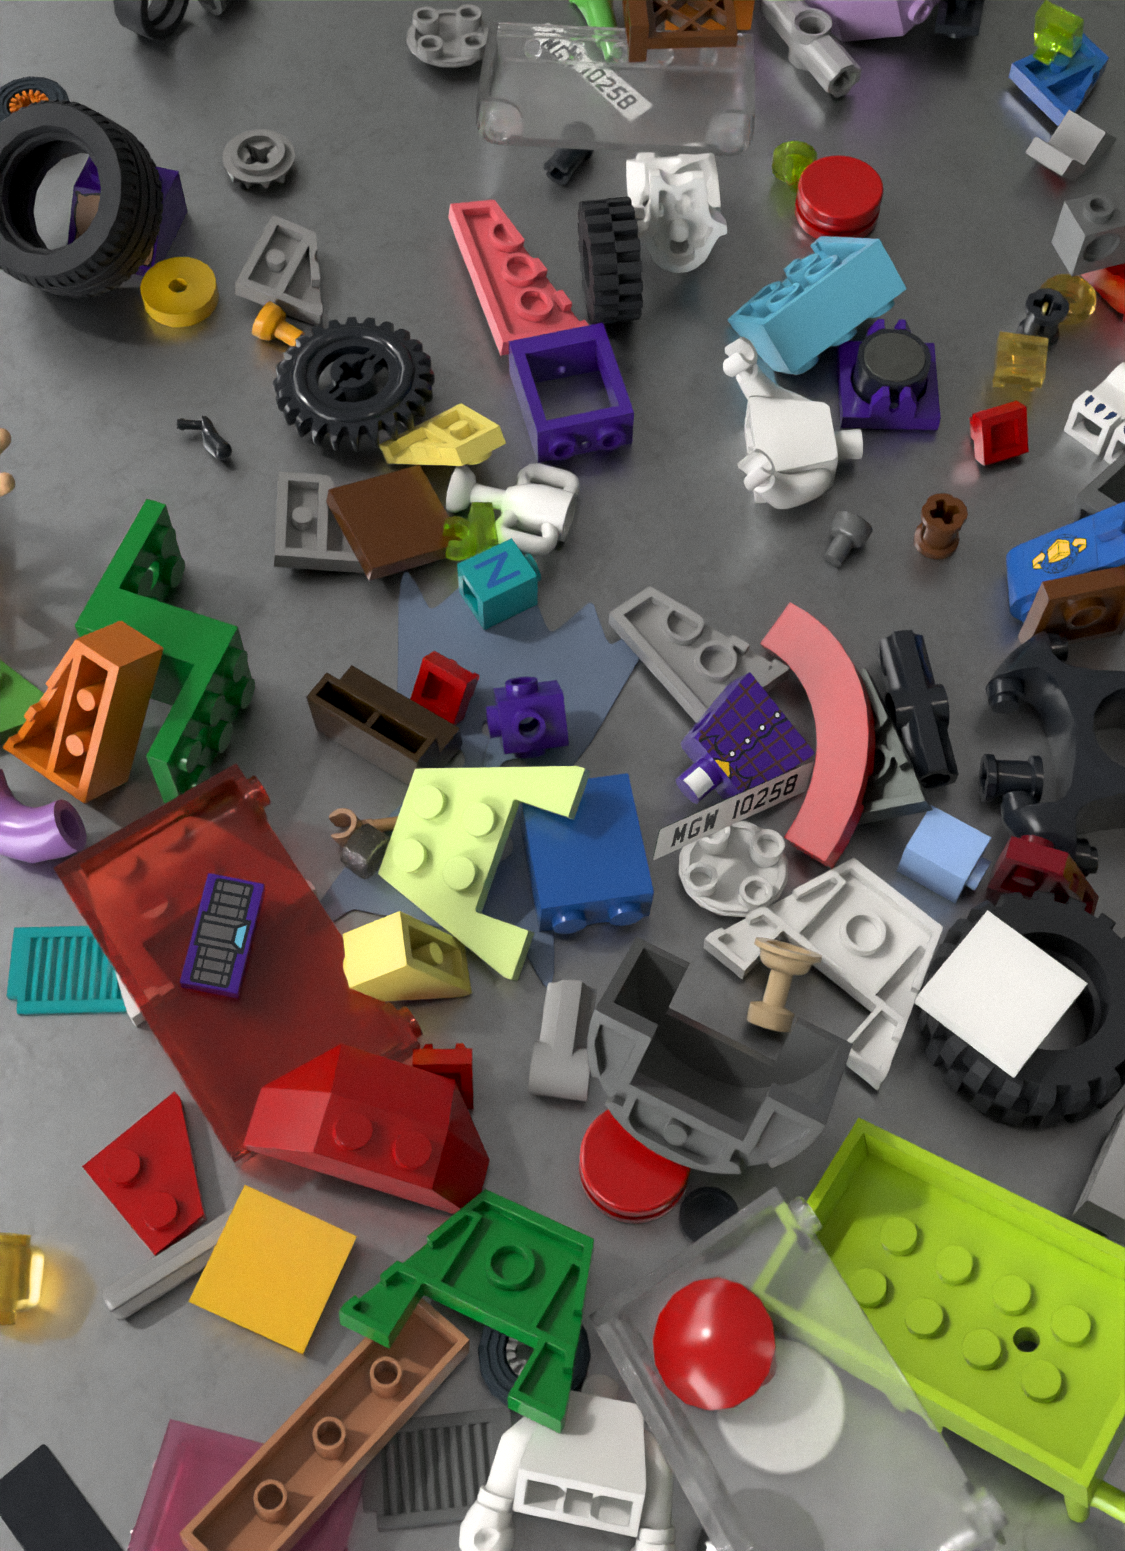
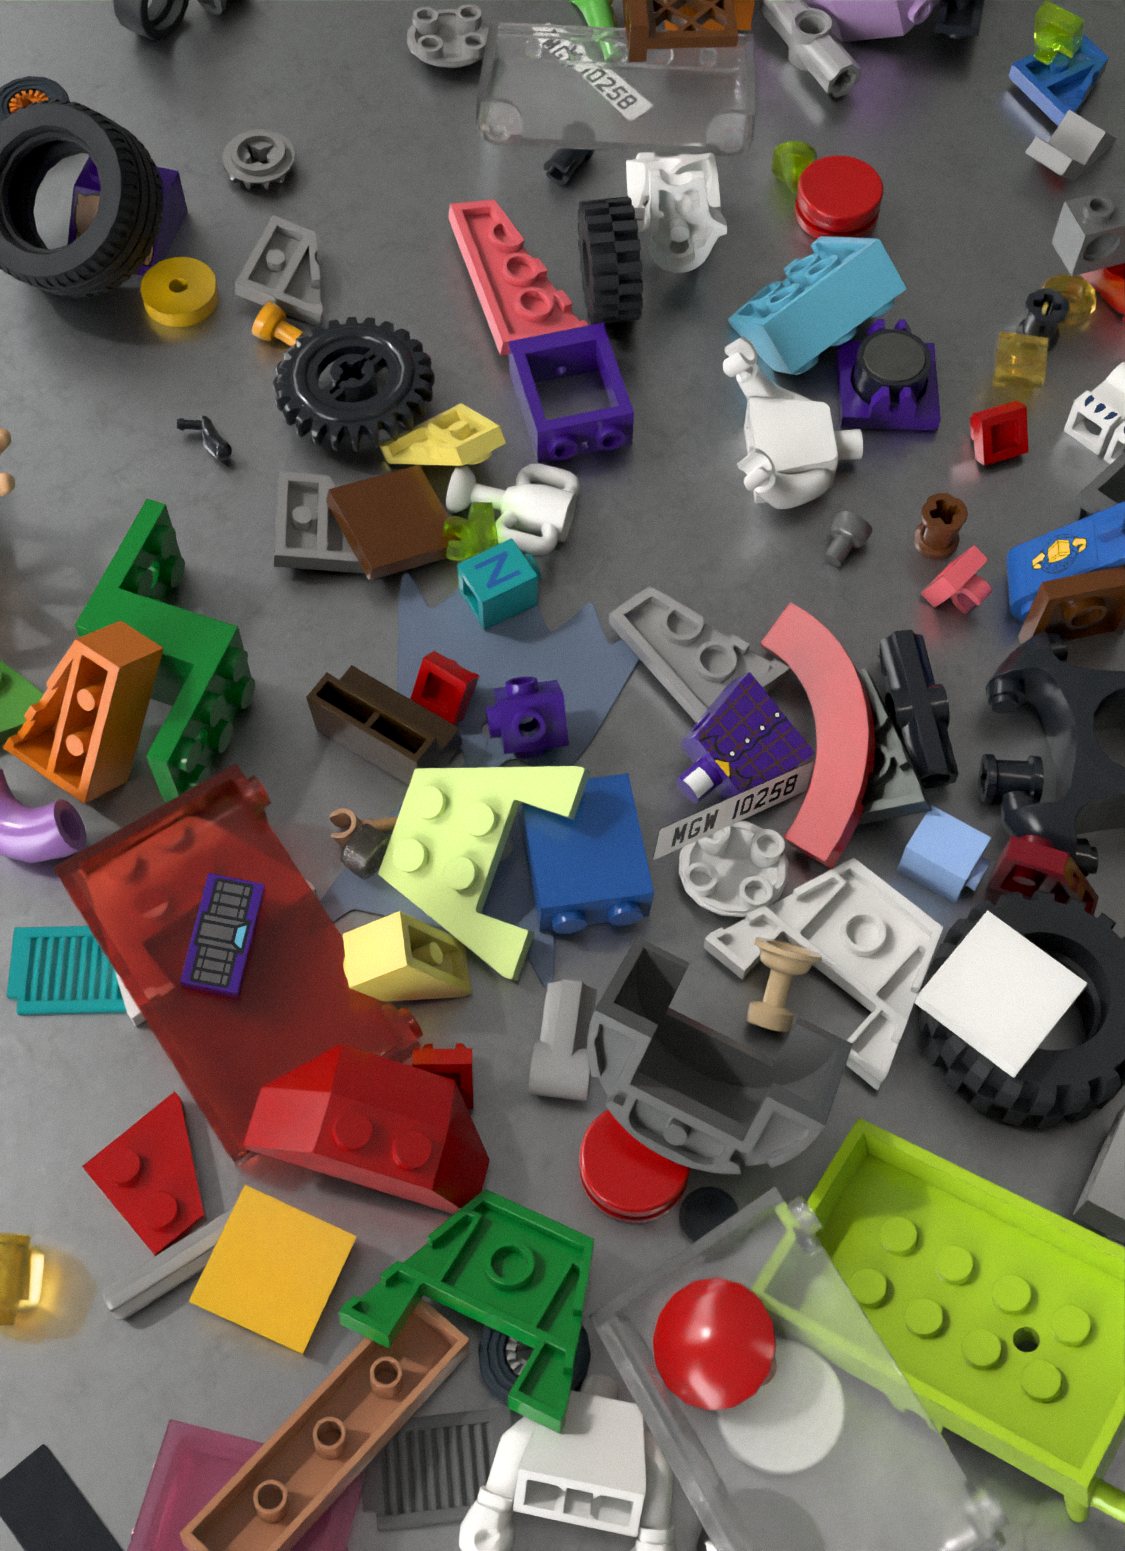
(960, 582): none -> coral tile

